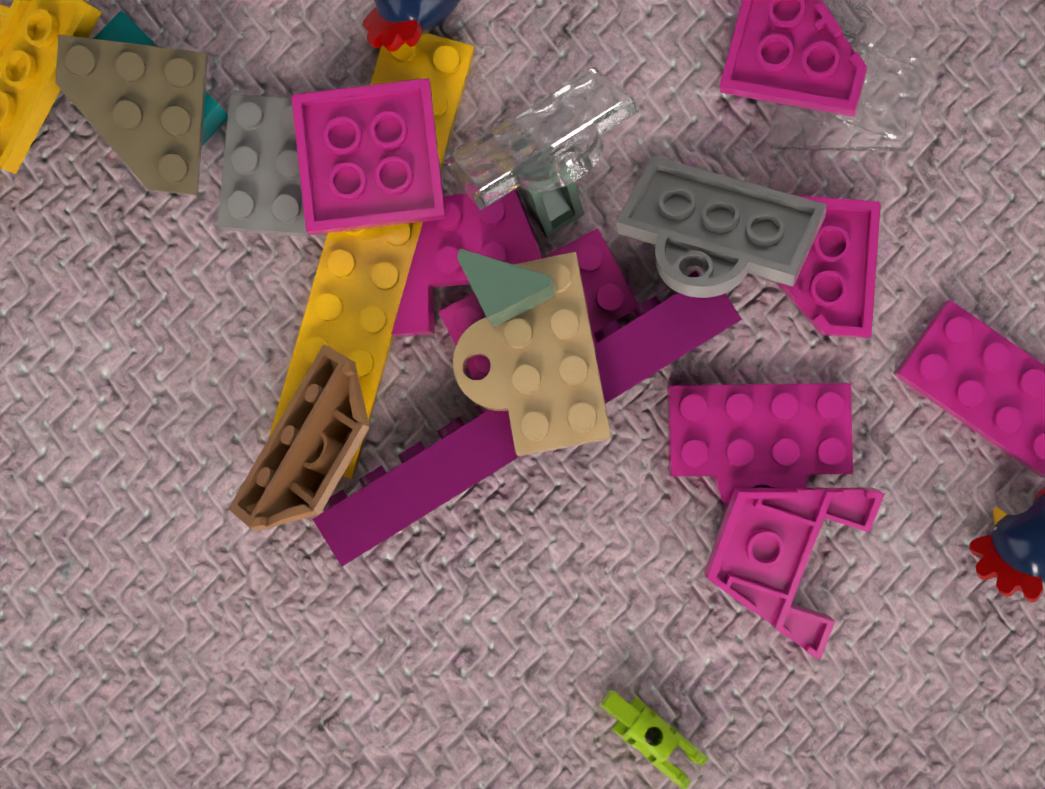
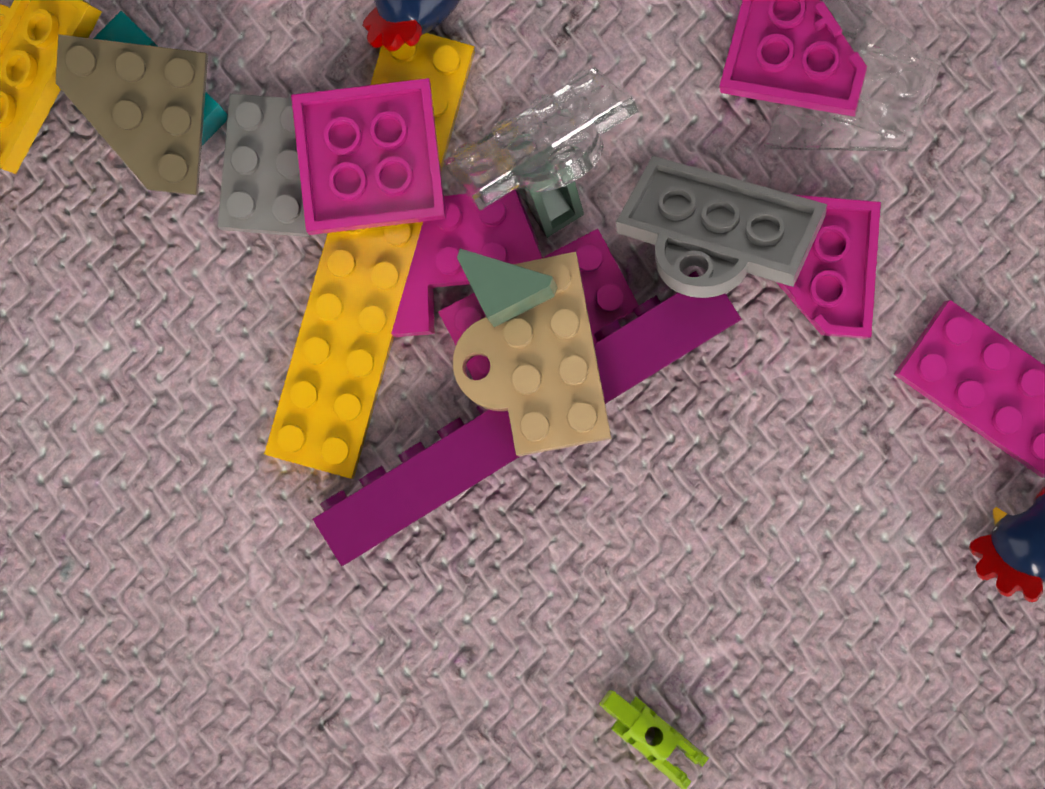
(306, 447): medium nougat wedge -> none
(759, 433): dark pink plate -> none
(768, 545): dark pink wing -> none

